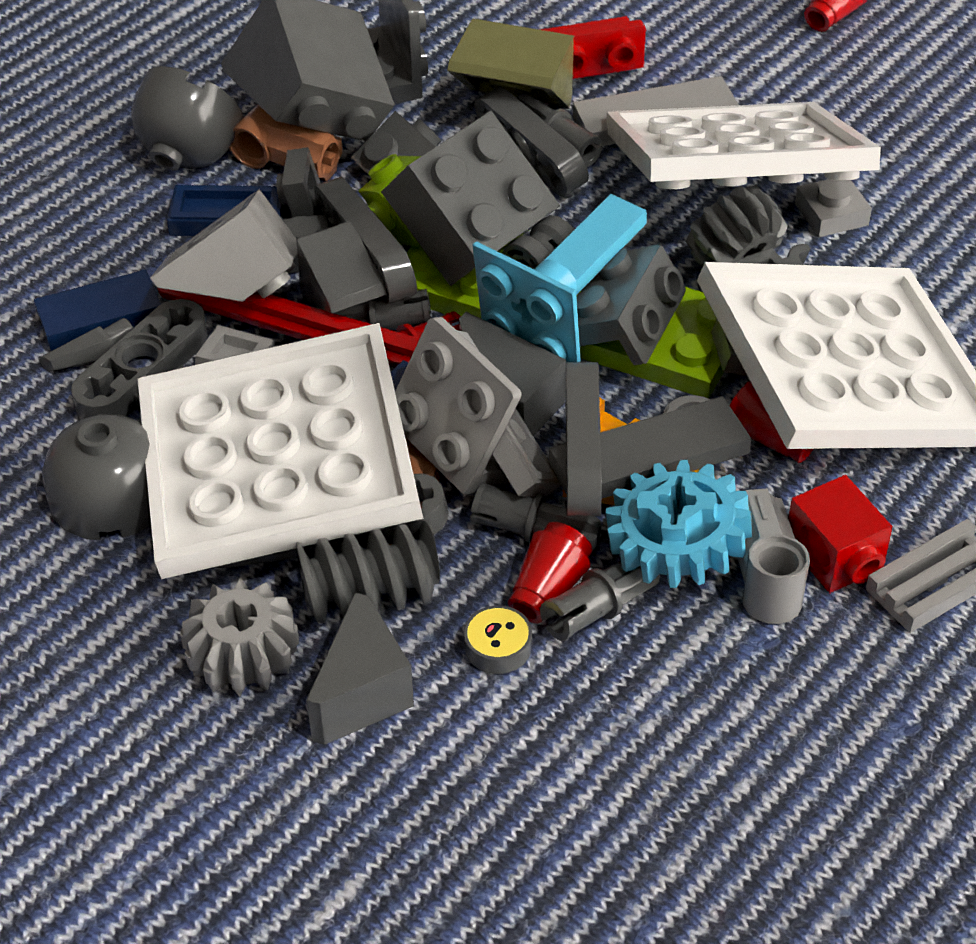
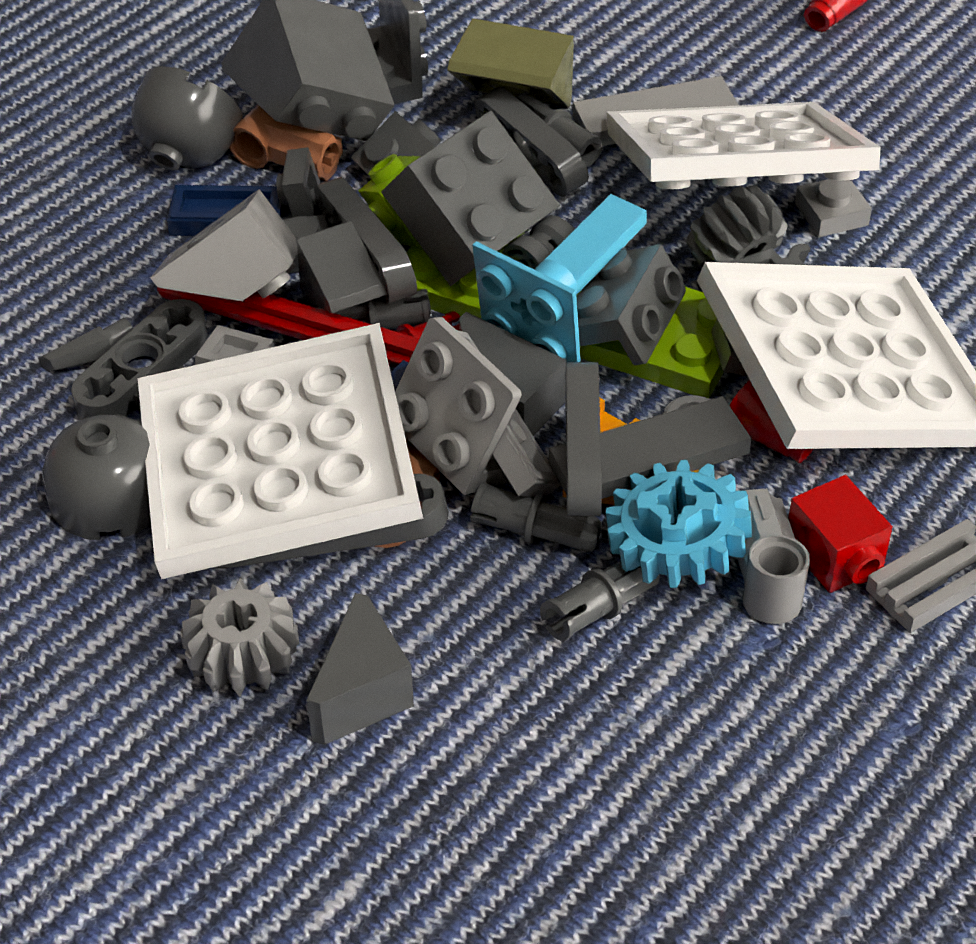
(100, 304): dark blue tile -> none
(370, 571): dark grey piece -> none
(498, 639): tile -> none
(550, 567): red cone -> none
(606, 45): red bracket -> none

